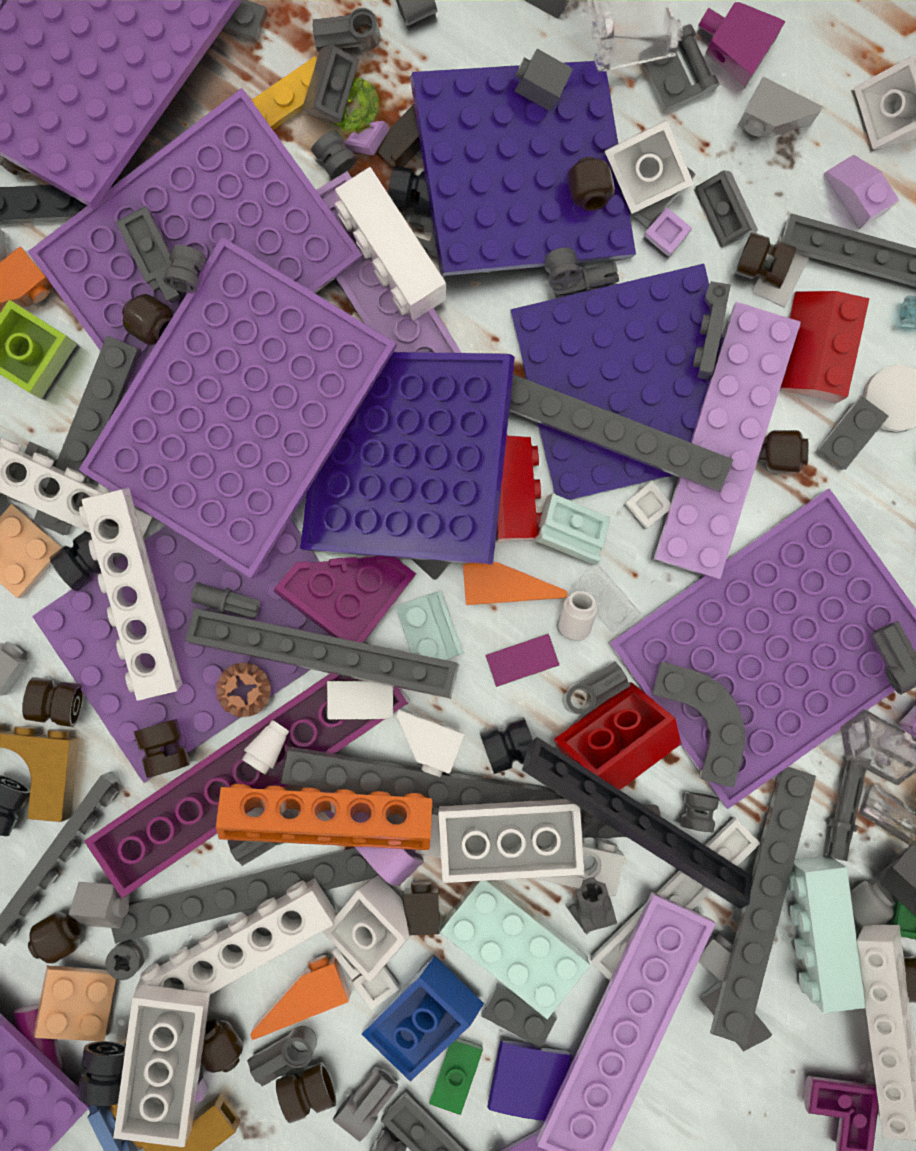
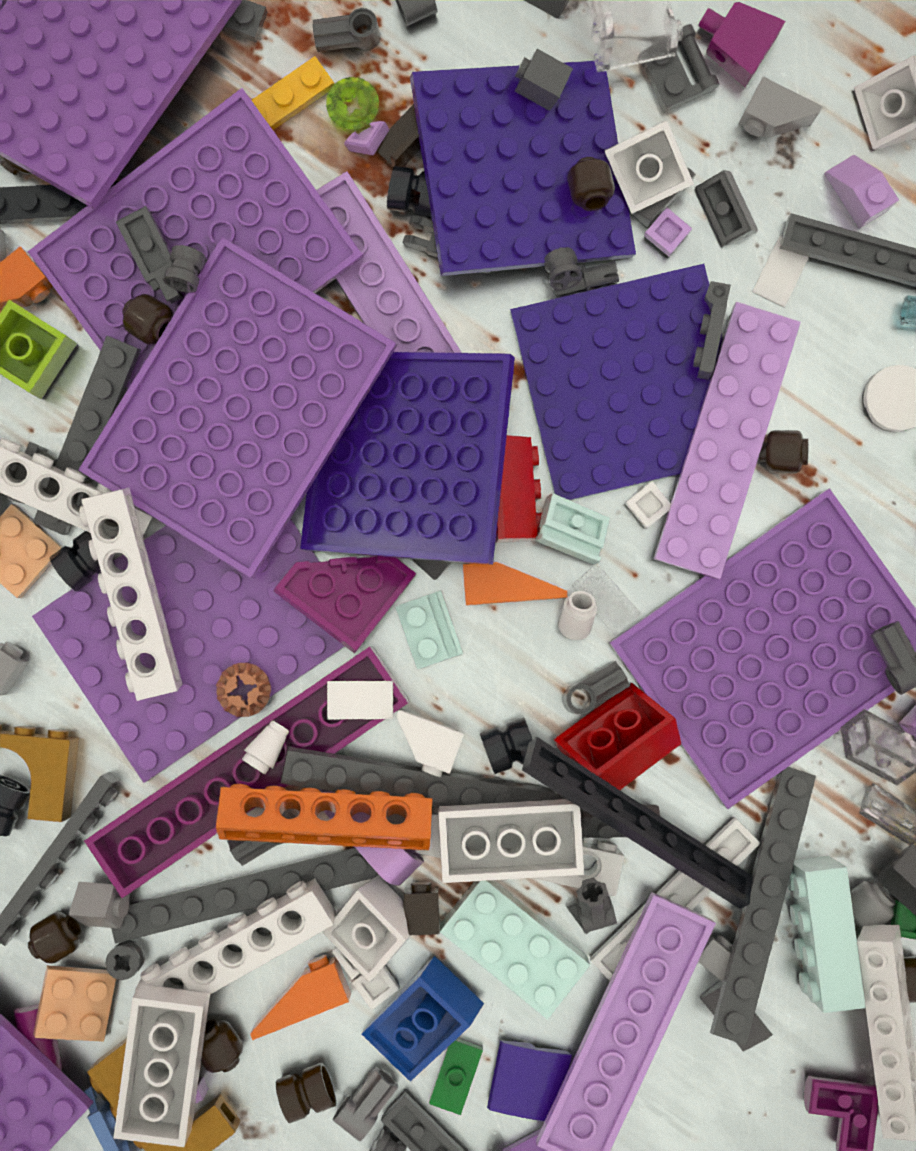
(46, 701): dark brown wheel -> none
(104, 1073): black wheel -> none
(166, 736): dark brown wheel -> none
(225, 600): dark grey axle -> none
(282, 1057): dark grey piece -> none
(323, 653): dark grey plate -> none
(330, 84): dark grey slope -> none
(334, 154): dark grey wheel -> none
(391, 245): white brick -> none
(517, 1016): dark grey plate -> none
(522, 660): magenta tile -> none
(619, 434): dark grey plate -> none
(697, 819): dark grey wheel -> none
(720, 714): dark grey plate -> none
(754, 255): dark brown wheel -> none
(825, 344): red slope -> none
(845, 815): dark grey pin -> none
(853, 432): dark grey plate -> none

